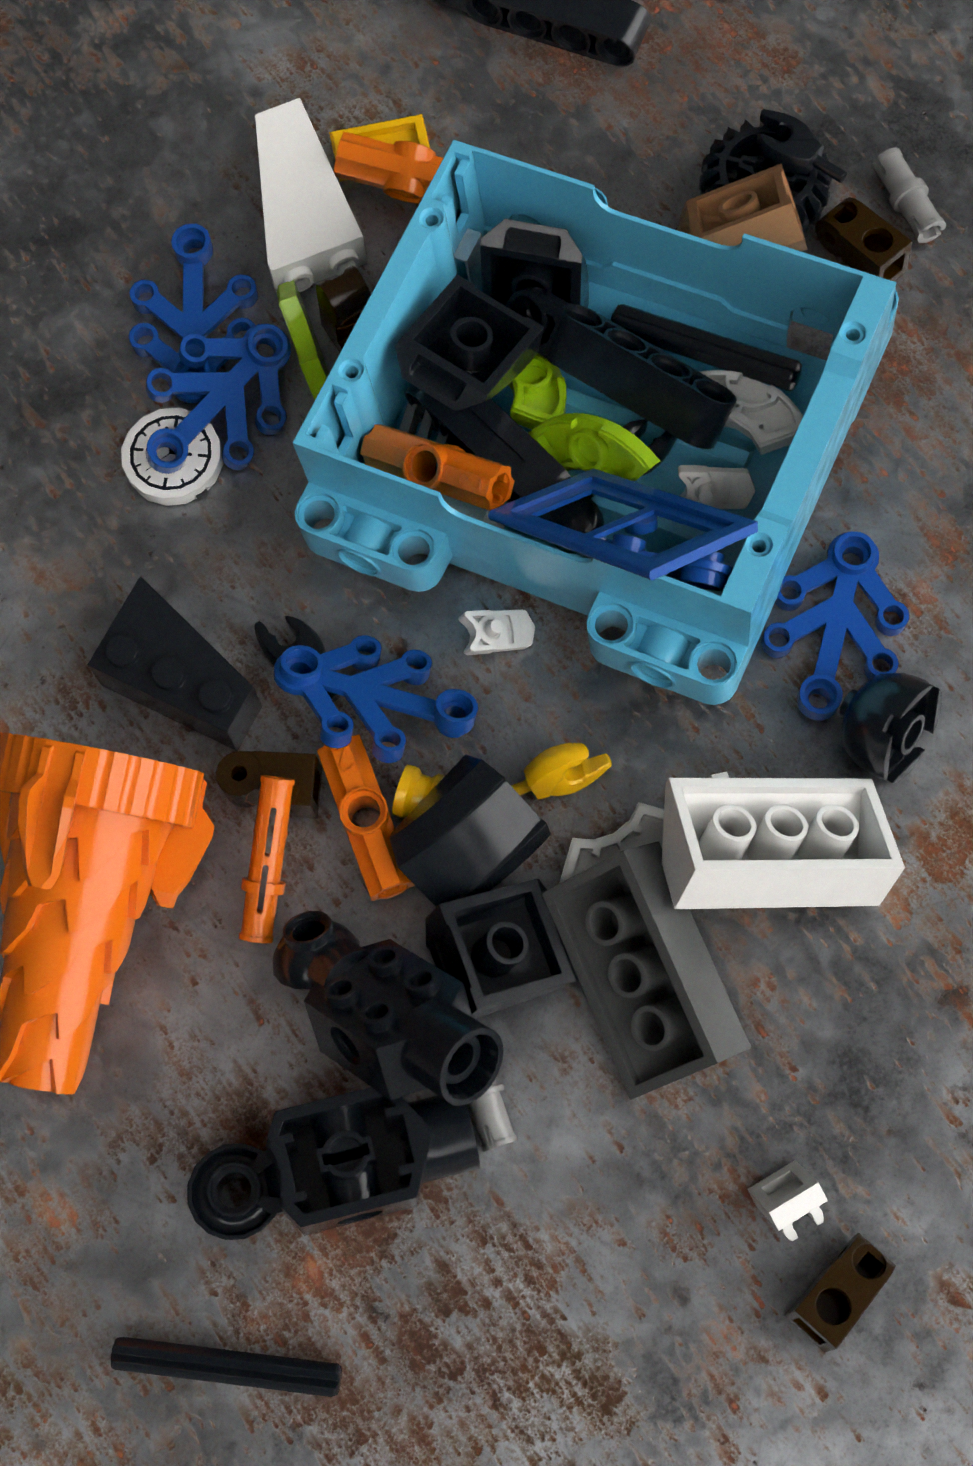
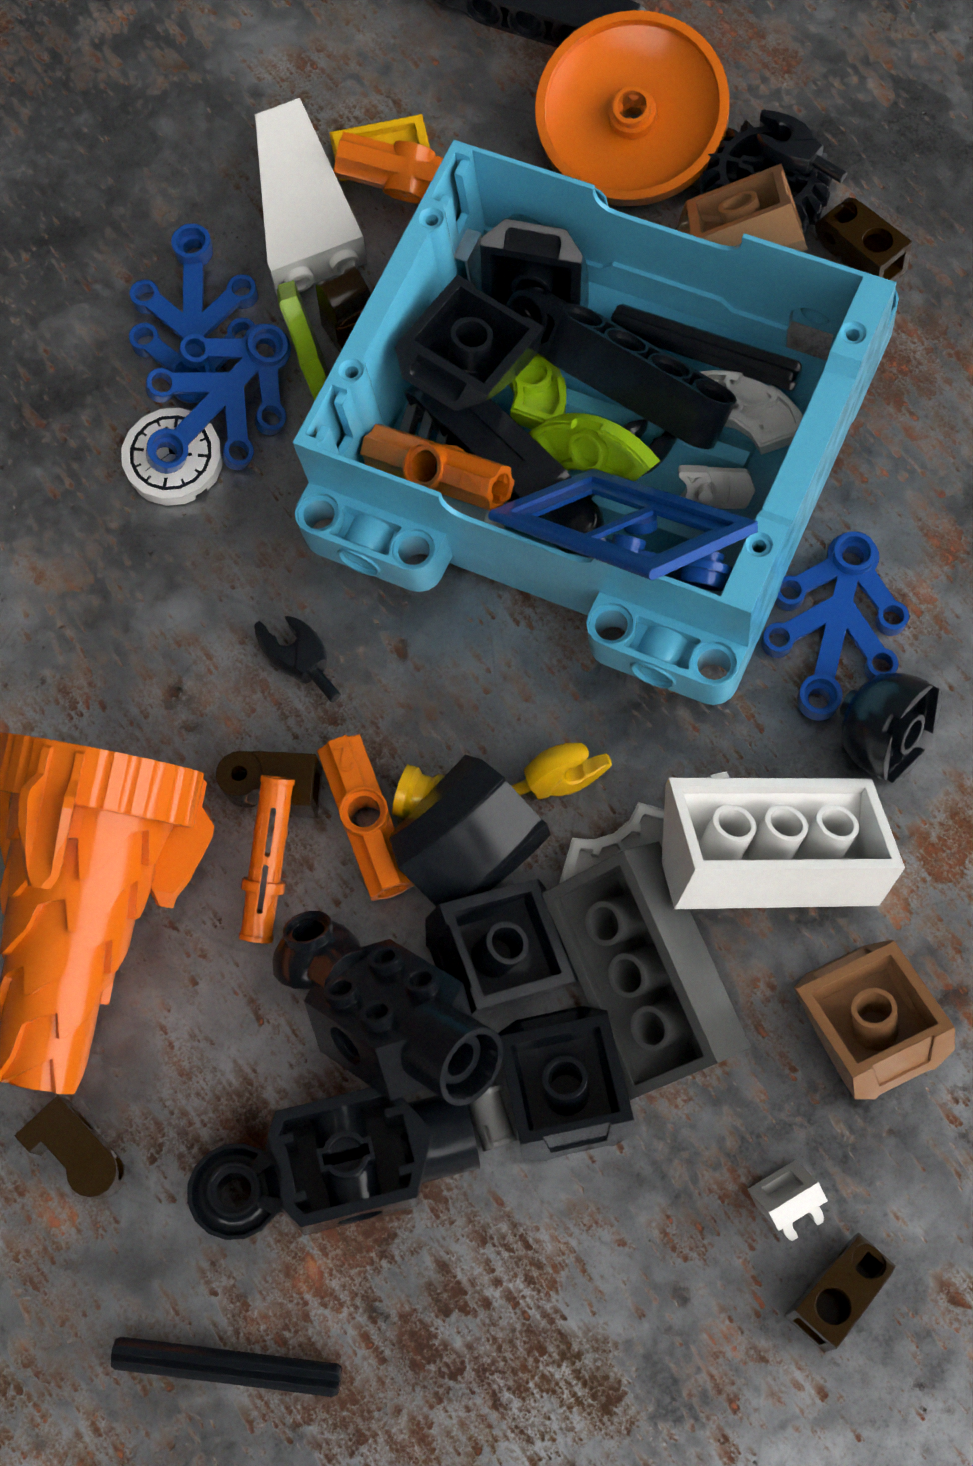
(89, 1160): none -> dark brown leg
(173, 669): black wedge -> none
(313, 674): blue plant -> none
(497, 630): white piece -> none
(565, 1083): none -> black slope
(625, 68): none -> orange dish
(876, 1018): none -> medium nougat slope
(908, 195): light grey pin -> none

